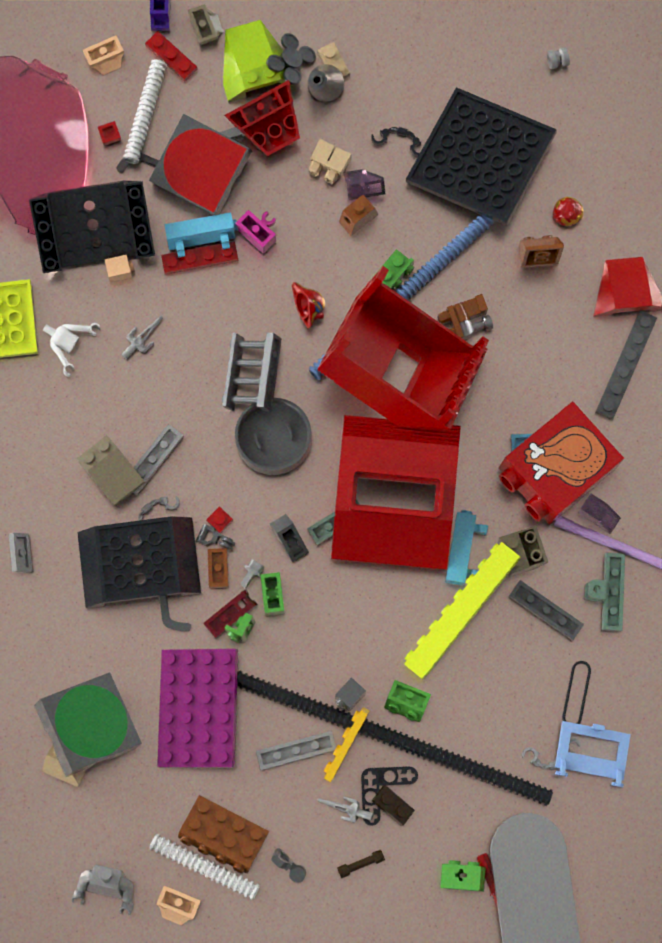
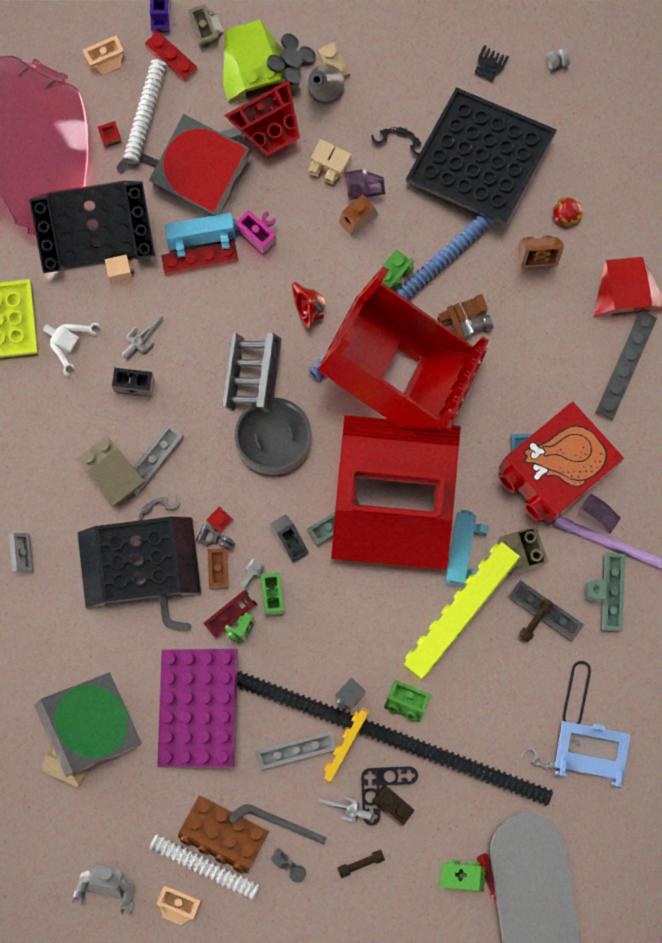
(132, 381): none -> black brick
(247, 808): none -> dark grey piece
(489, 66): none -> black piece
(527, 633): none -> dark brown bar

